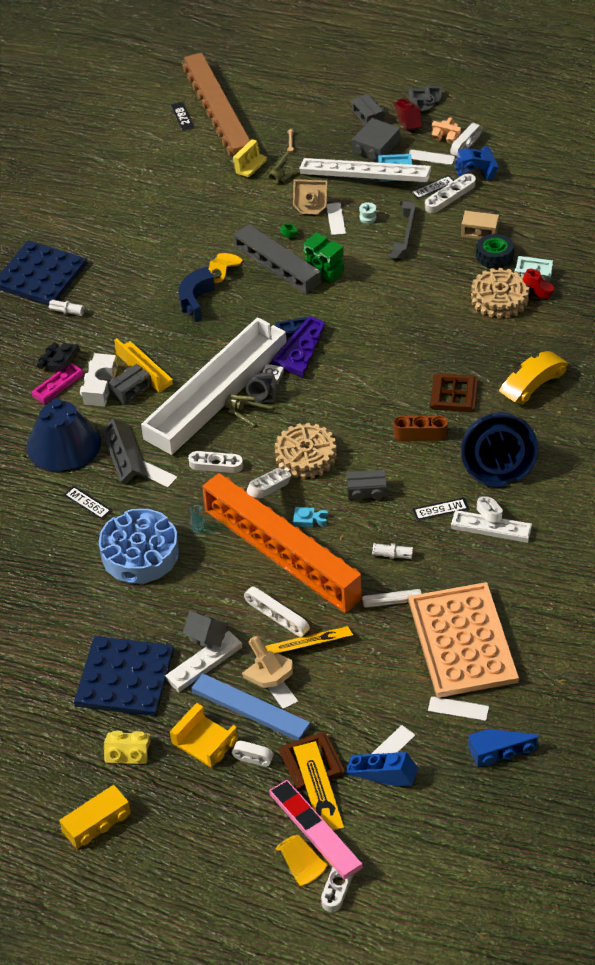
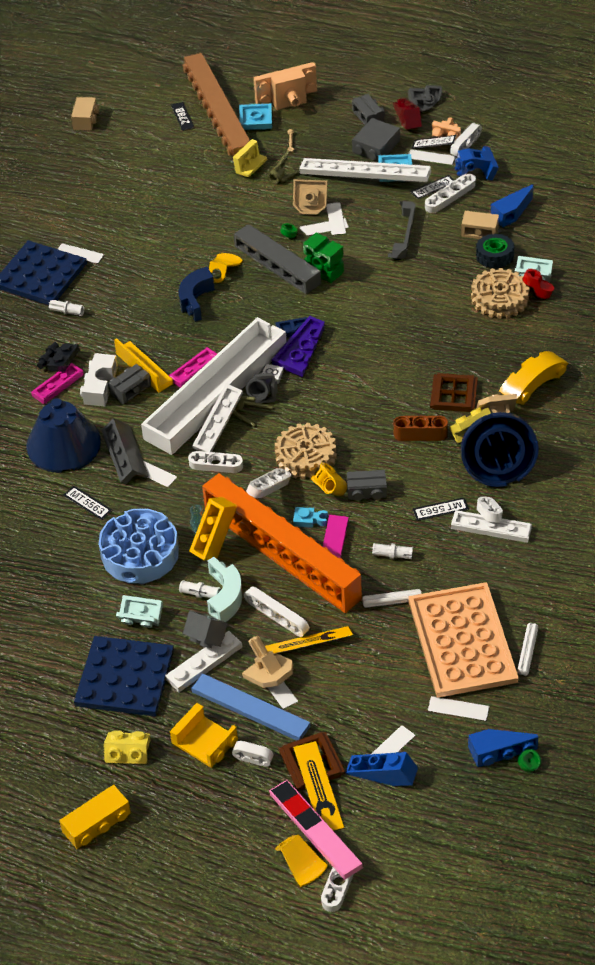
(84, 113): none -> tan brick
(90, 255): none -> white sticker
(140, 611): none -> light aqua bracket
(191, 367): none -> dark pink tile
(199, 590): none -> white pin
(213, 528): none -> yellow brick
(217, 418): none -> white plate
(228, 600): none -> light aqua arch
(256, 116): none -> medium azure plate
(286, 86): none -> light nougat brick
(319, 227): none -> white sticker
(329, 480): none -> yellow piece
(336, 534): none -> dark pink tile
(367, 213): light aqua wheel -> none
(434, 141): none -> sticker
(463, 423): none -> light yellow bracket
(498, 403): none -> tan piece
(512, 206): none -> blue slope
(527, 649): none -> white axle
(529, 760): none -> green tile

